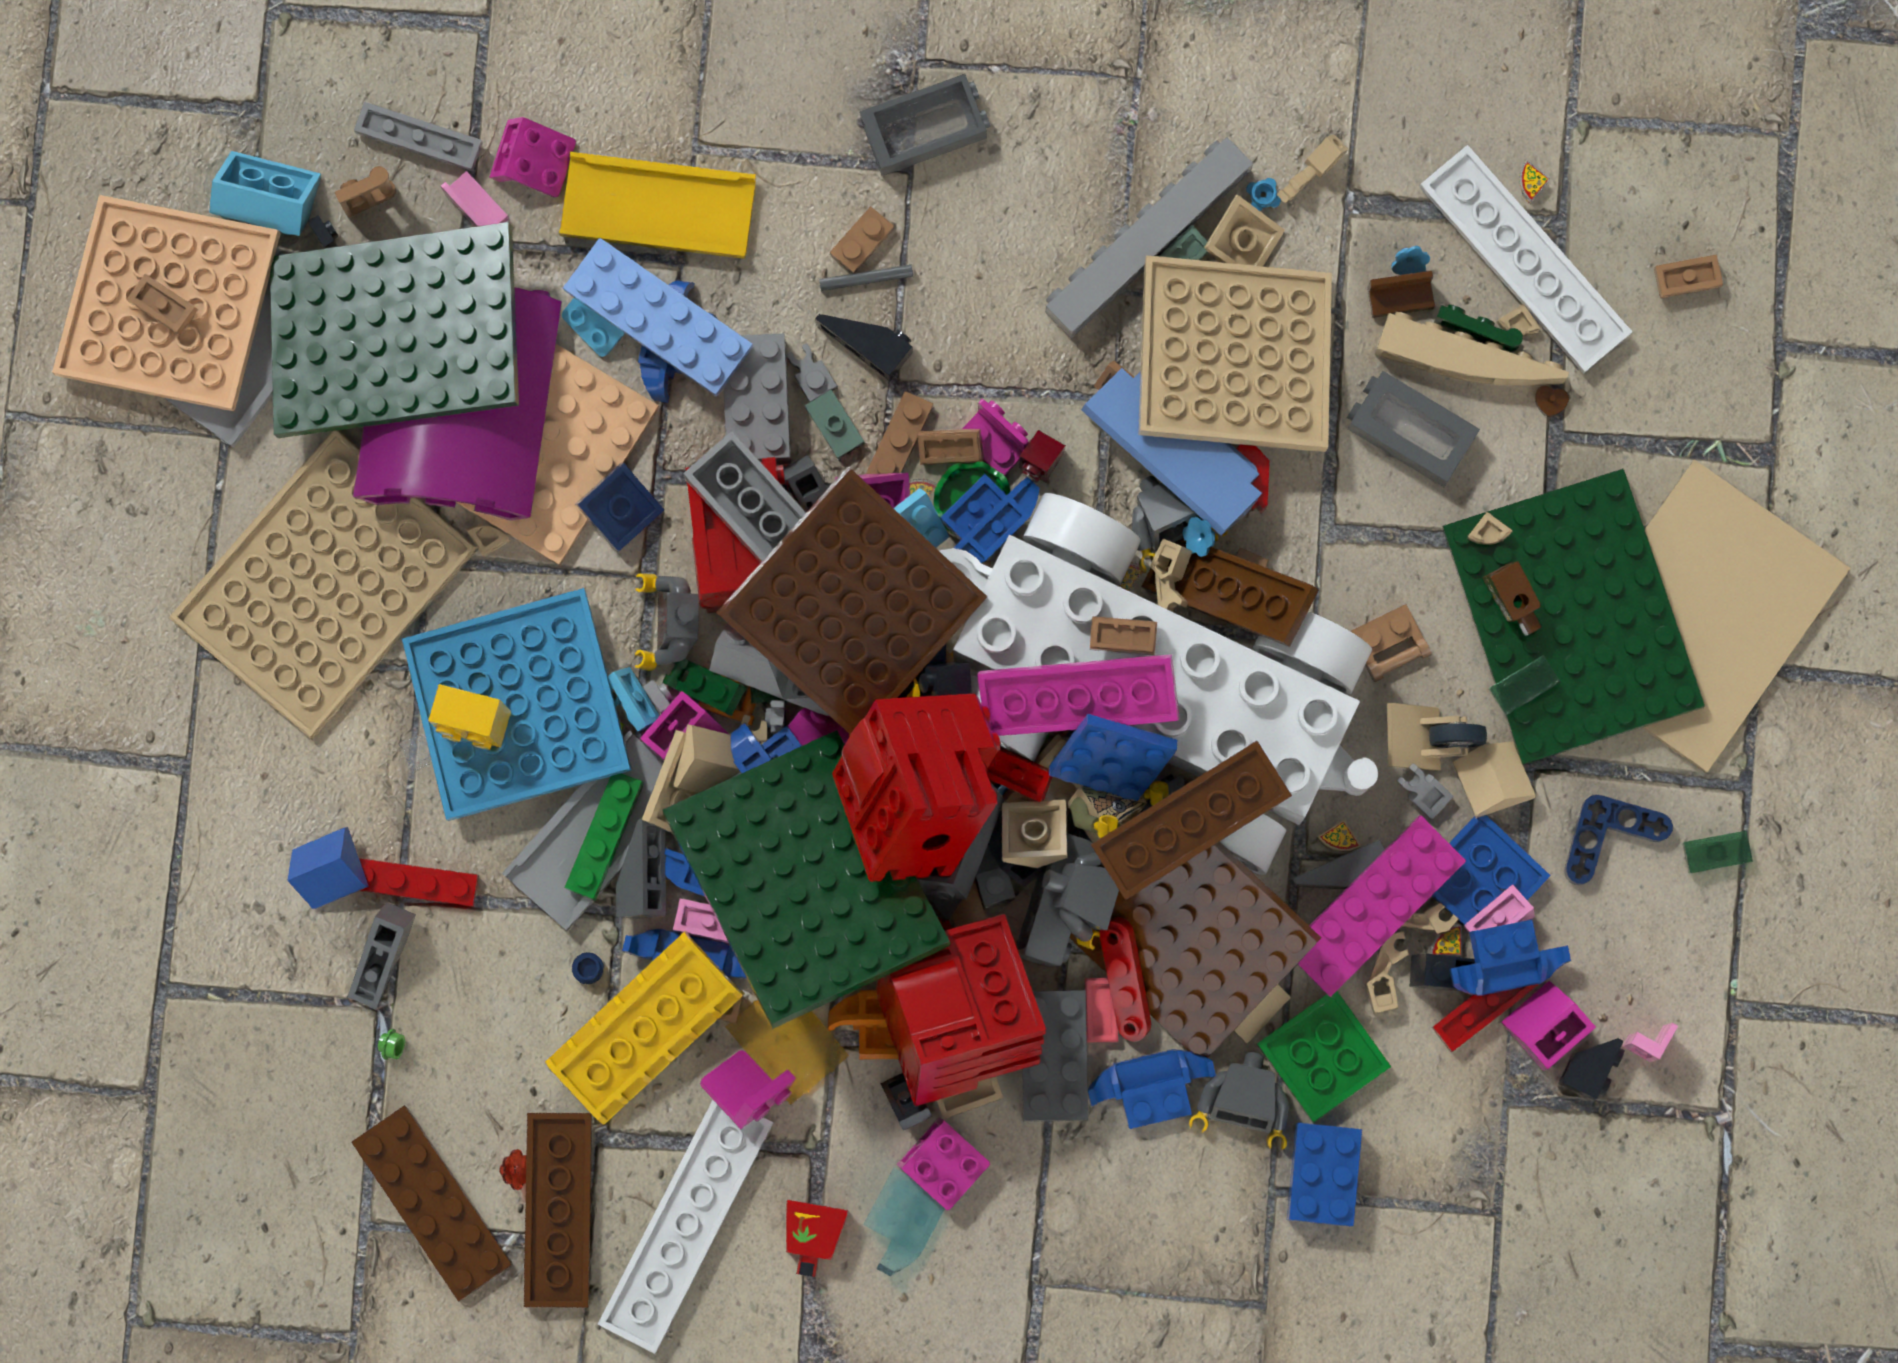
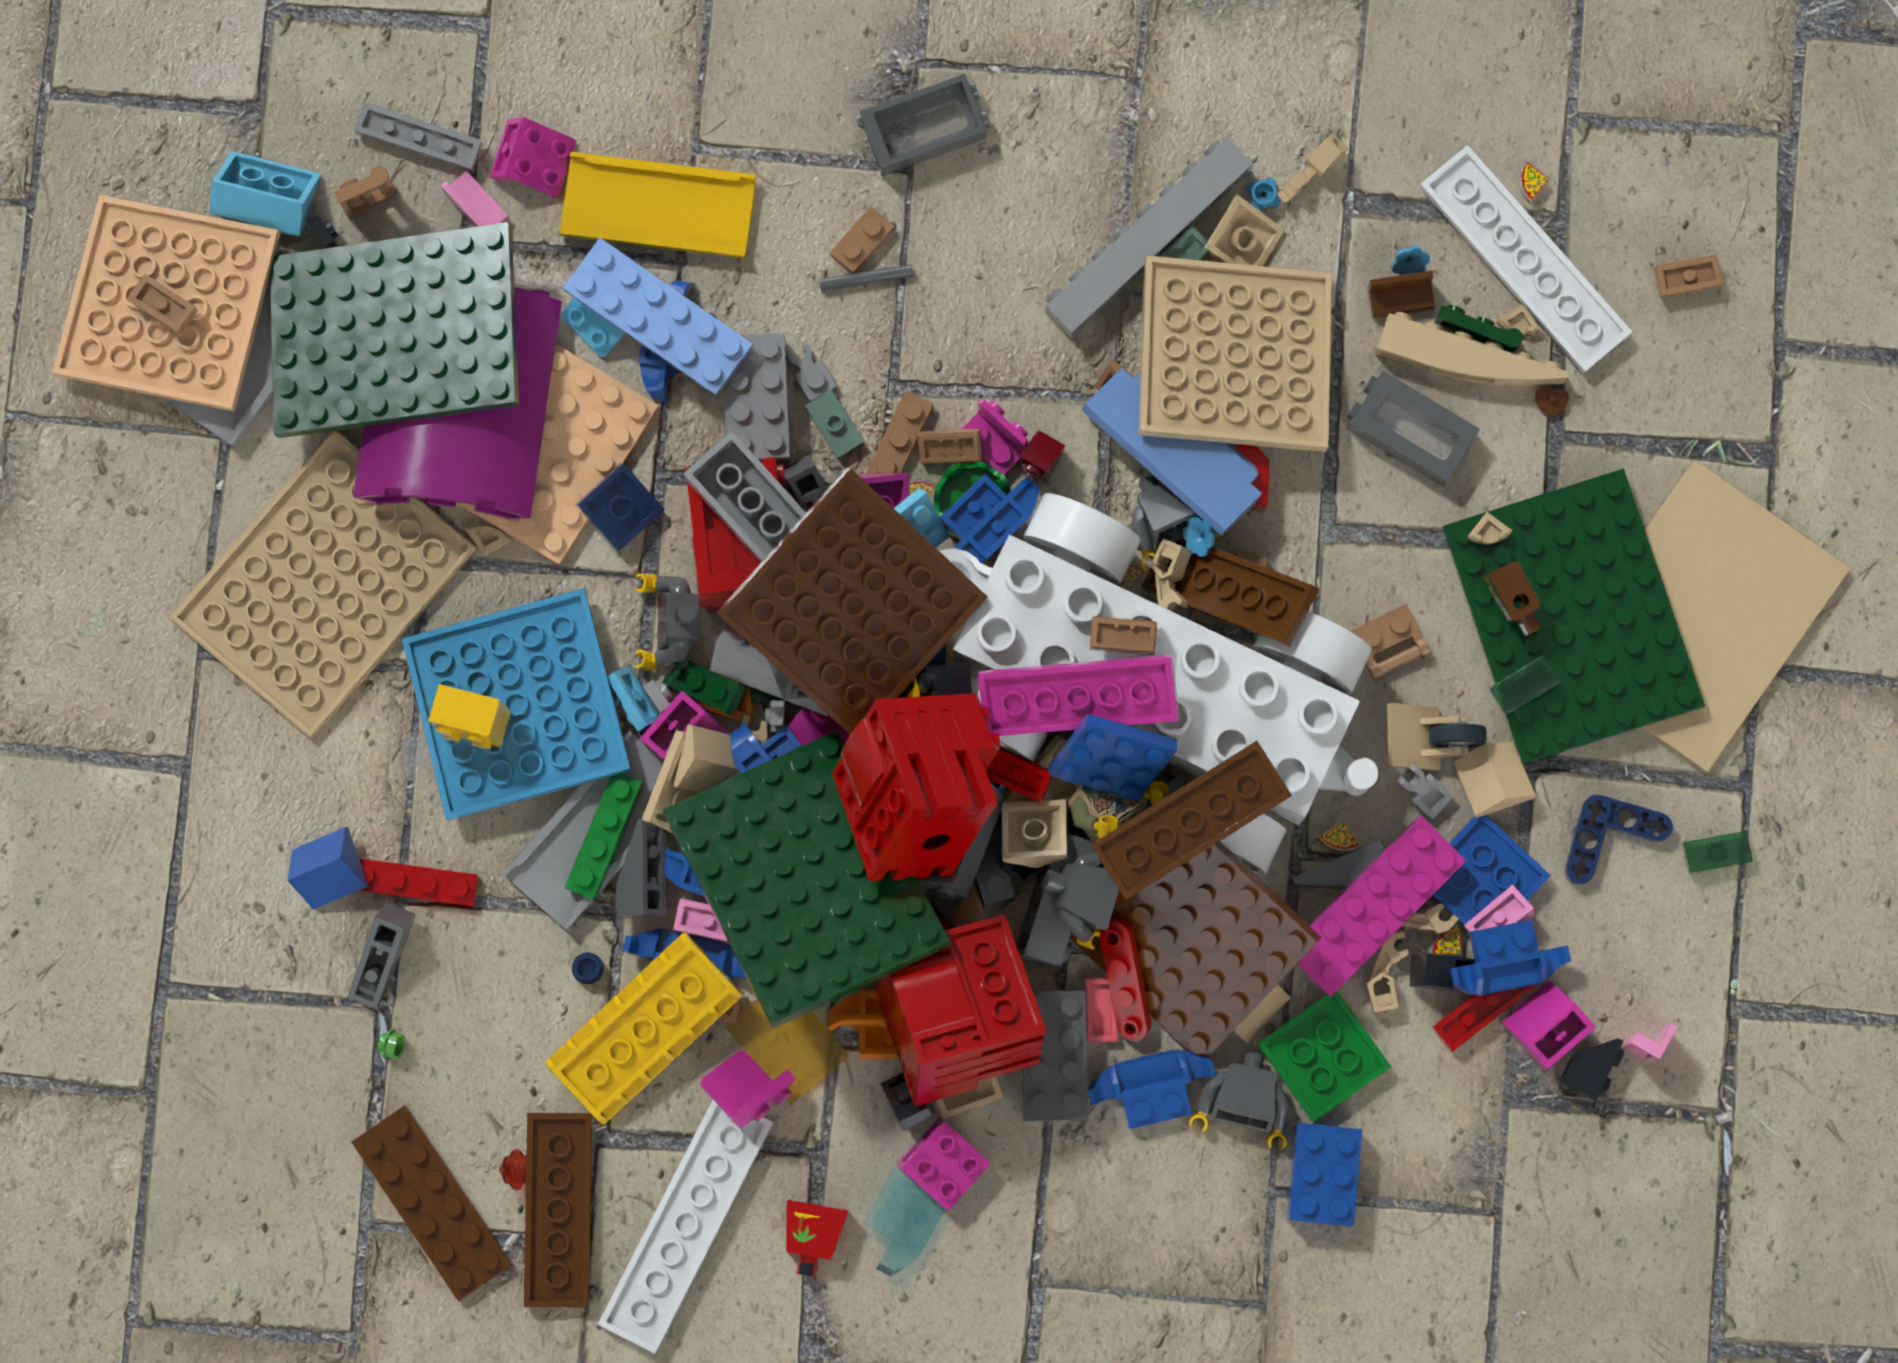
(873, 344): black slope -> none

